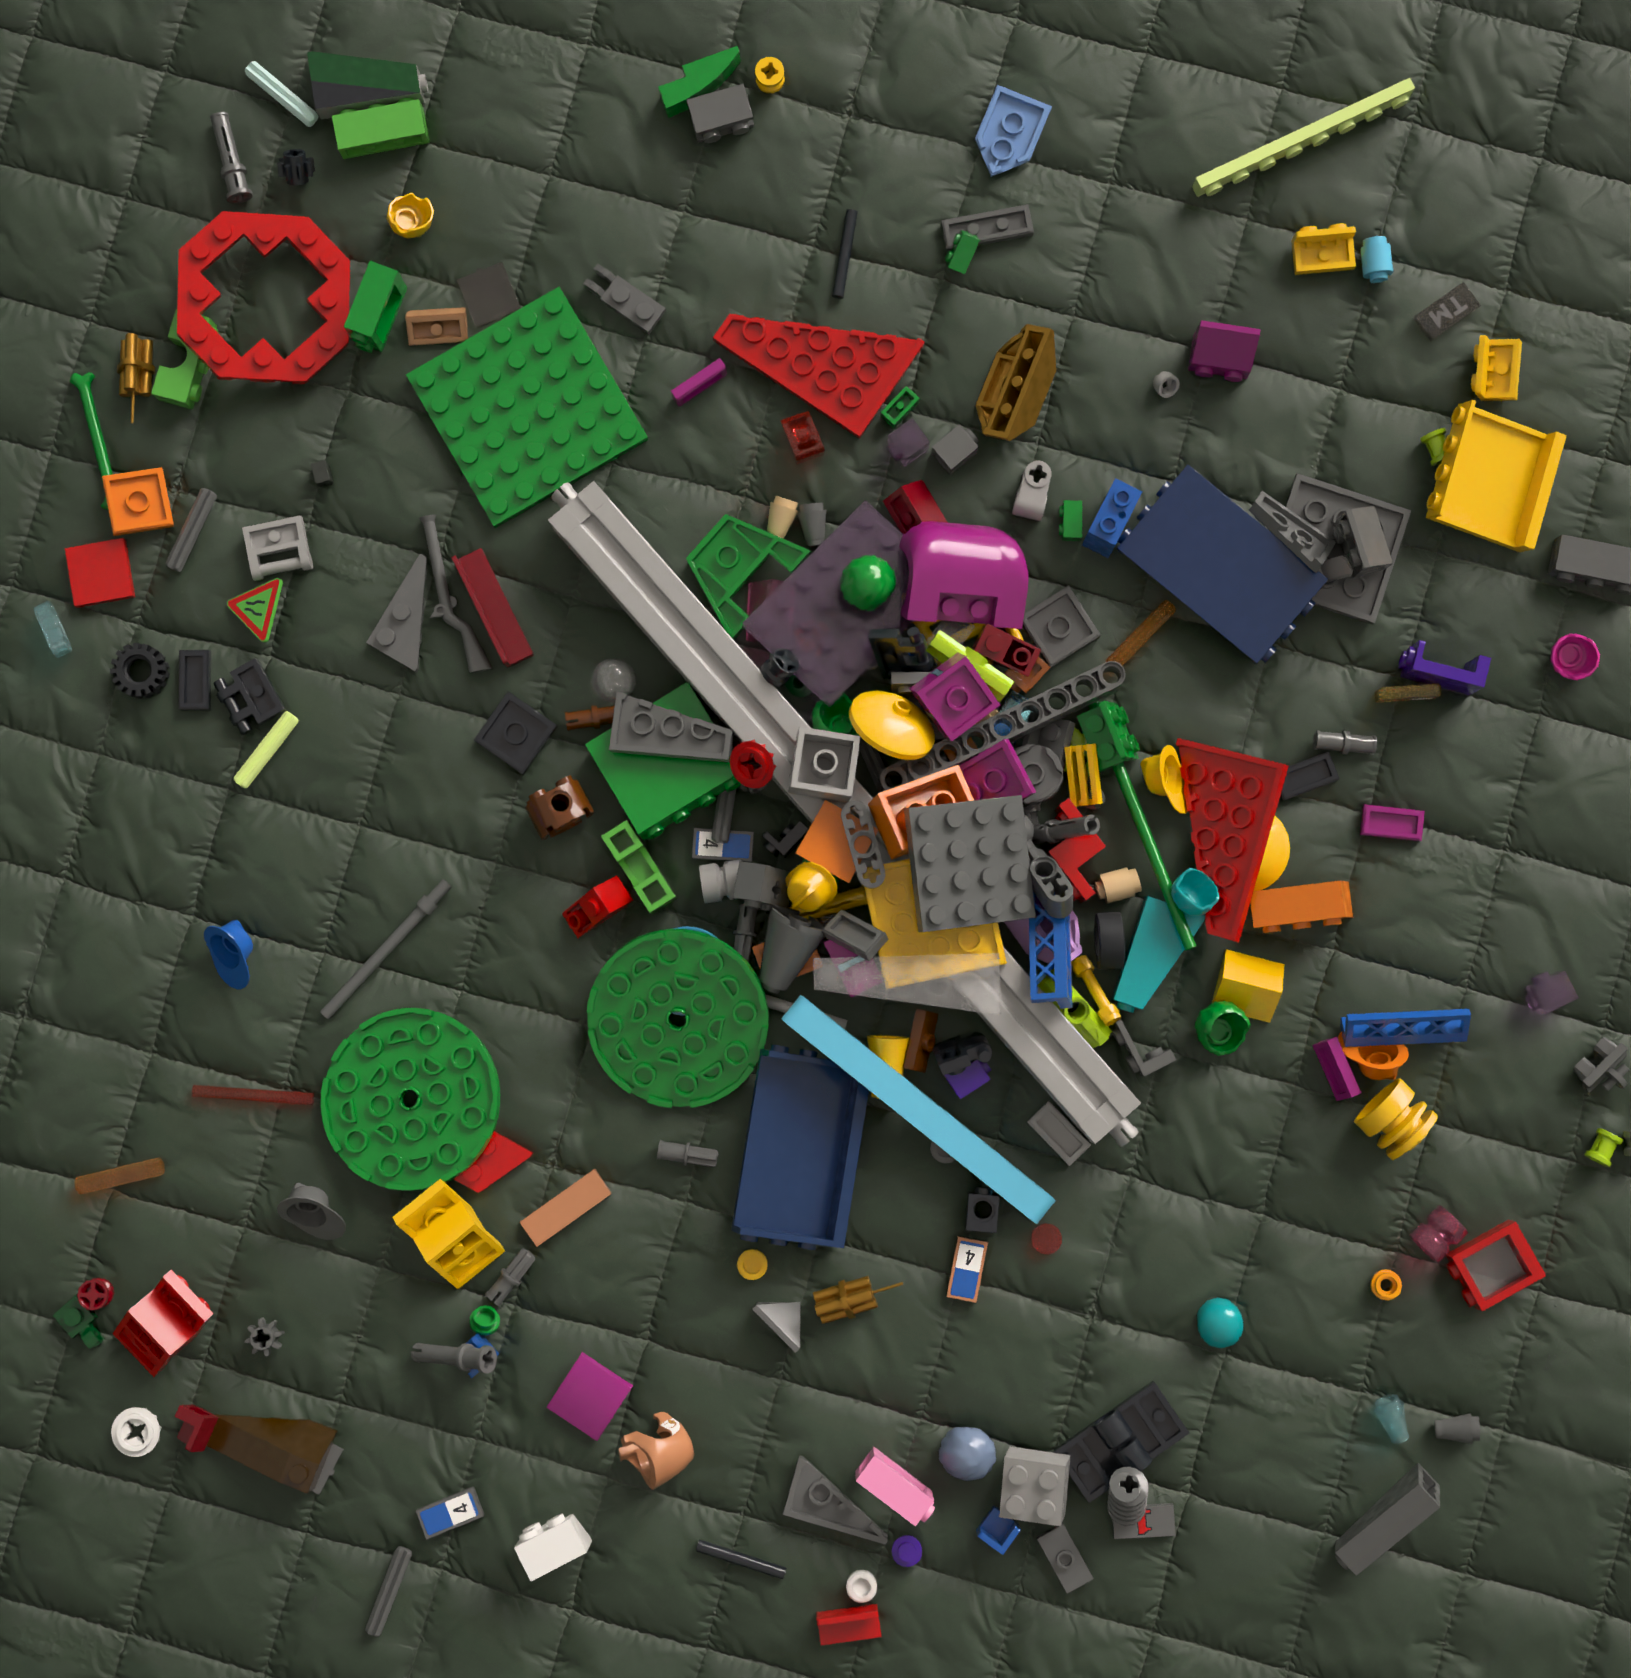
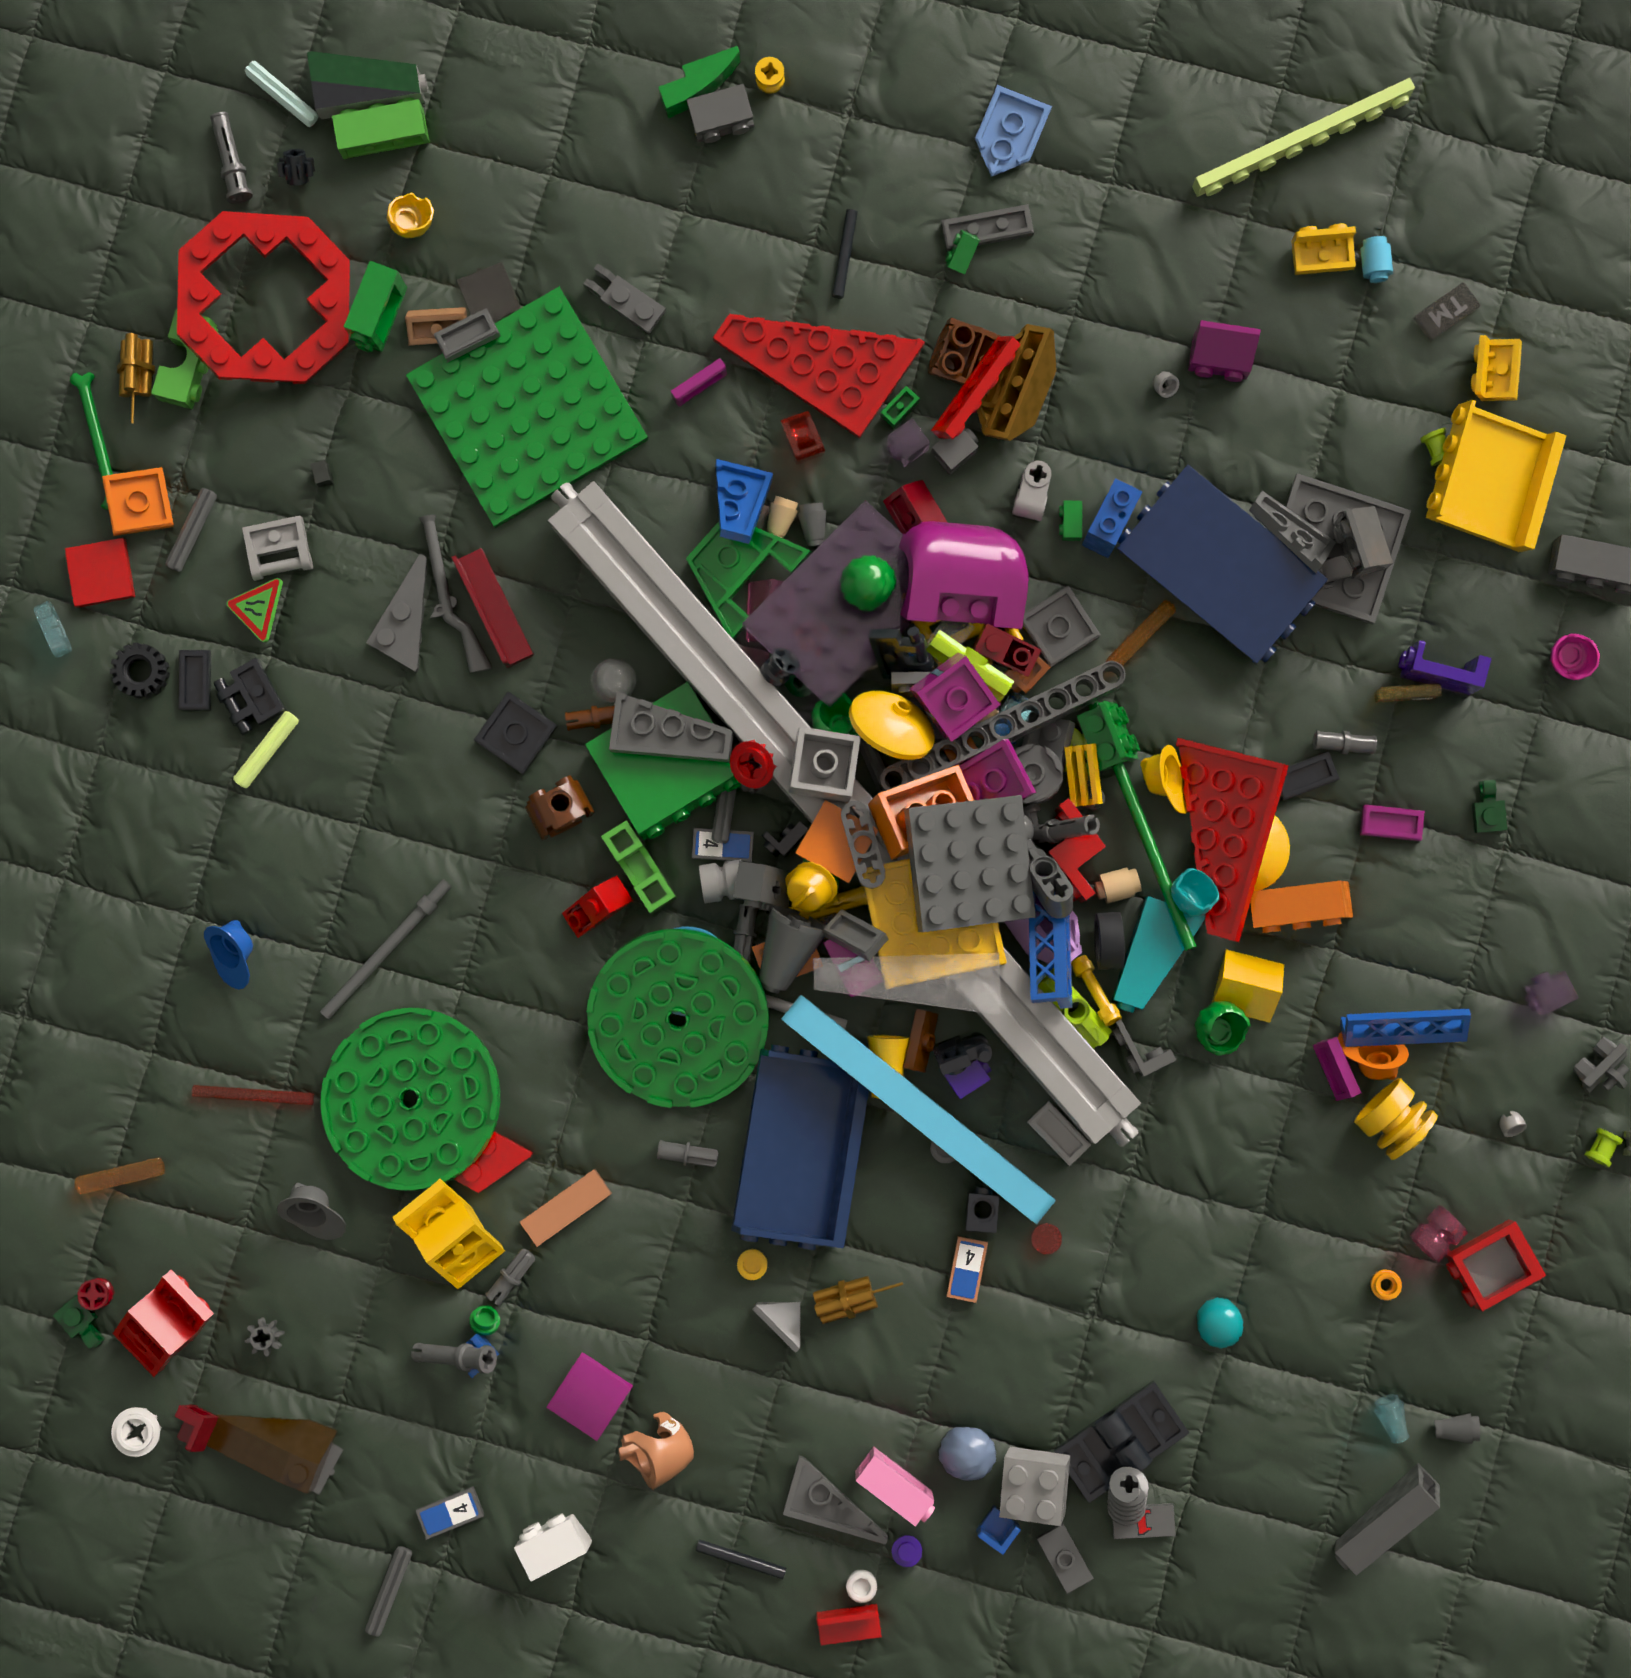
(467, 335): none -> dark grey tile
(740, 498): none -> blue wing
(959, 350): none -> reddish brown slope
(979, 382): none -> red plate
(1489, 814): none -> dark green plate
(1512, 1124): none -> light grey hinge

